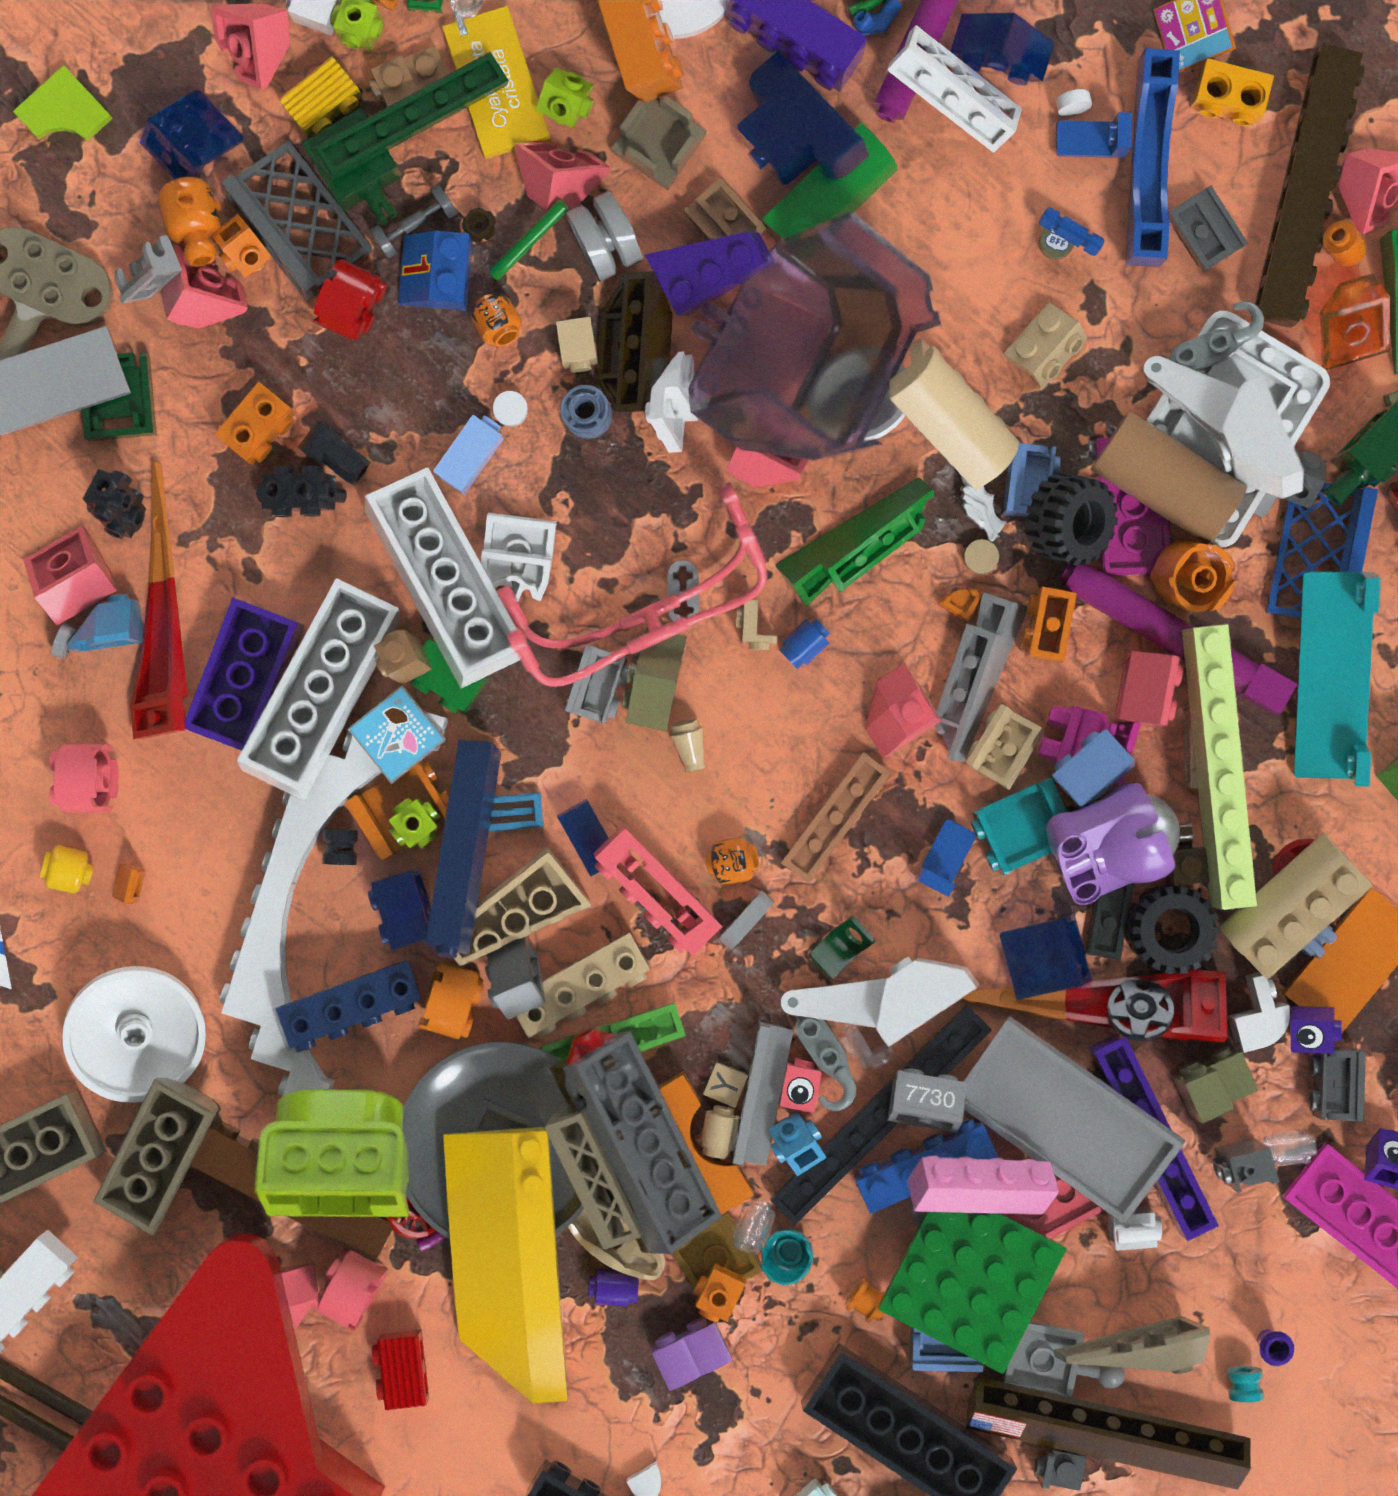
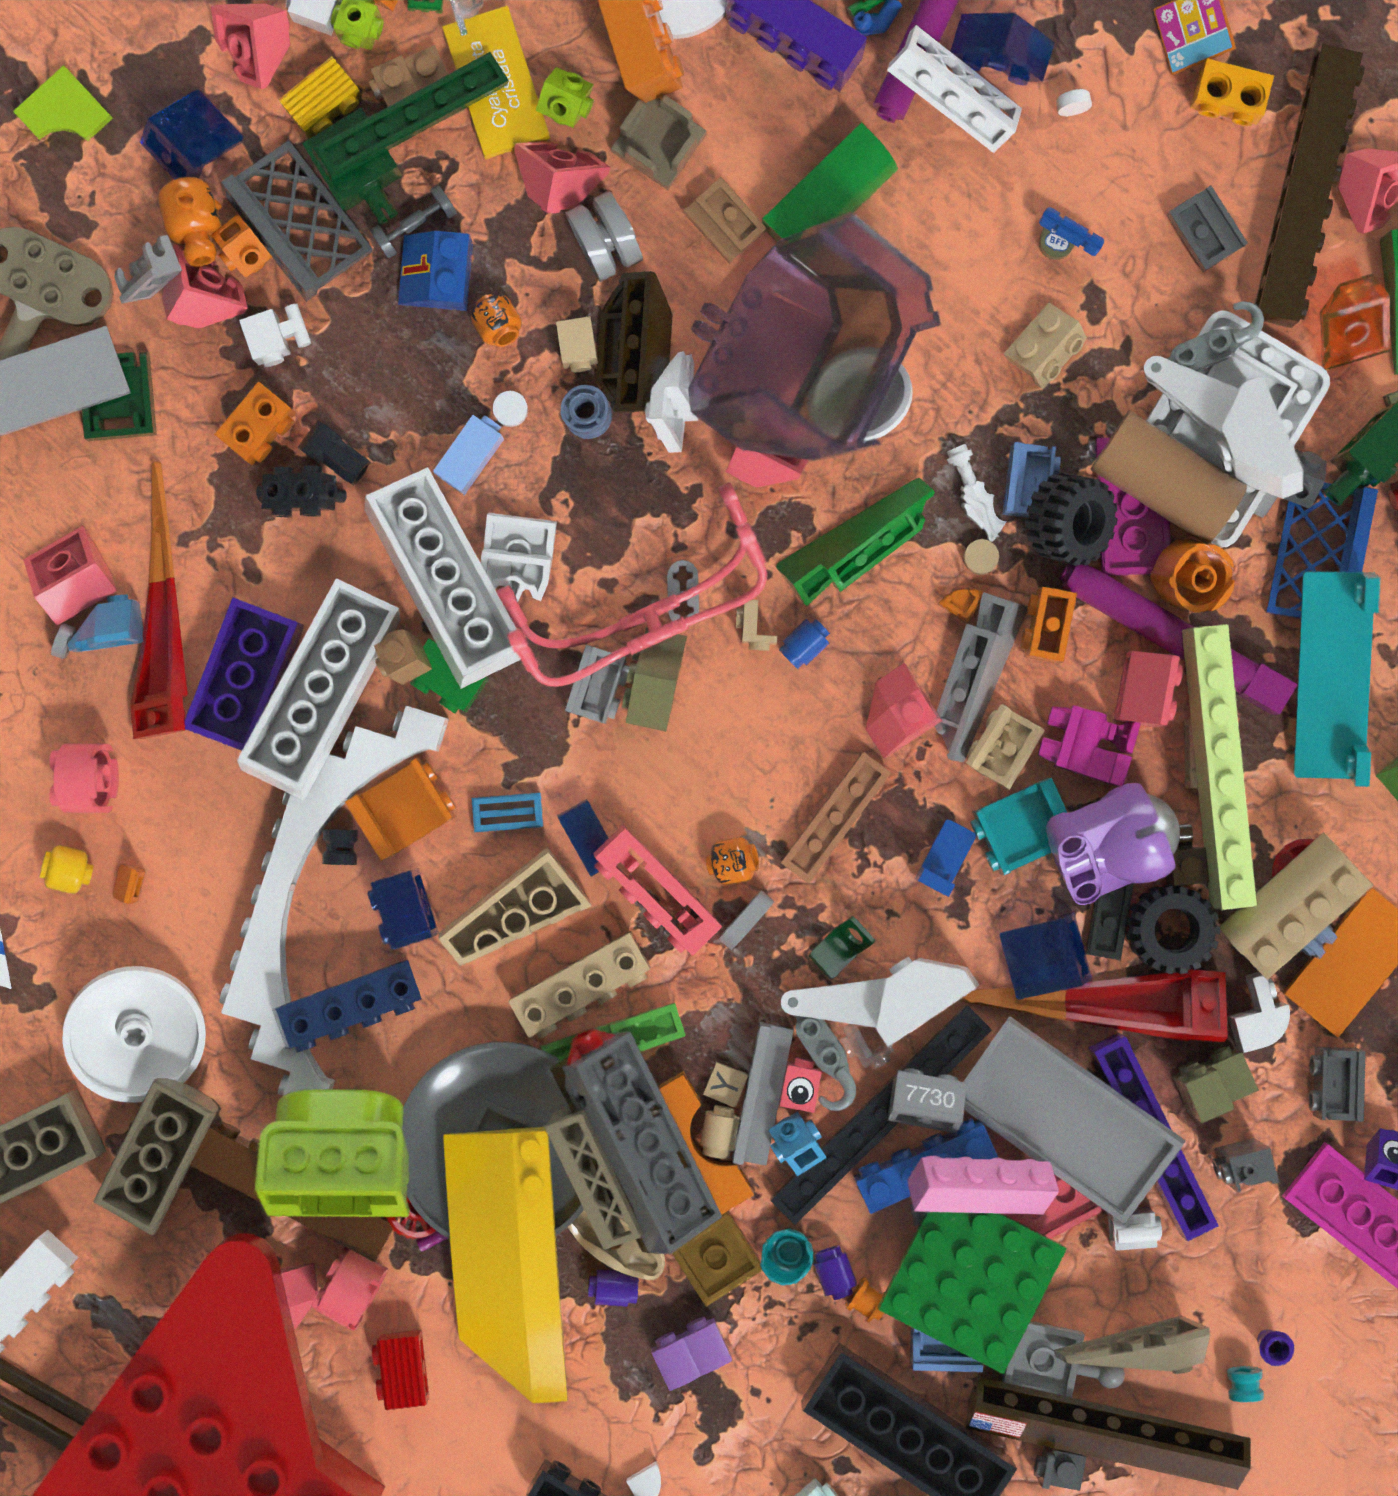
(118, 506): black brick -> none
(268, 336): none -> white brick
(348, 300): red brick -> none
(397, 734): medium azure tile -> none
(427, 818): lime brick -> none
(450, 1001): orange brick -> none
(463, 848): dark blue brick -> none
(475, 216): dark brown plate -> none
(515, 978): dark grey brick -> none
(529, 239): green bar -> none
(688, 741): tan cone -> none
(708, 269): dark purple wedge -> none
(718, 1292): orange brick -> none
(753, 1226): clear brick -> none
(796, 126): clear blue brick -> none
(834, 1272): none -> dark purple brick
(952, 416): tan brick -> none
(1093, 768): medium blue hinge -> none
(1095, 137): blue bracket -> none
(1140, 1009): wheel -> none
(1150, 156): blue arch -> none
(1291, 1147): clear brick -> none
(1314, 1029): dark purple brick -> none
(1344, 243): orange brick -> none

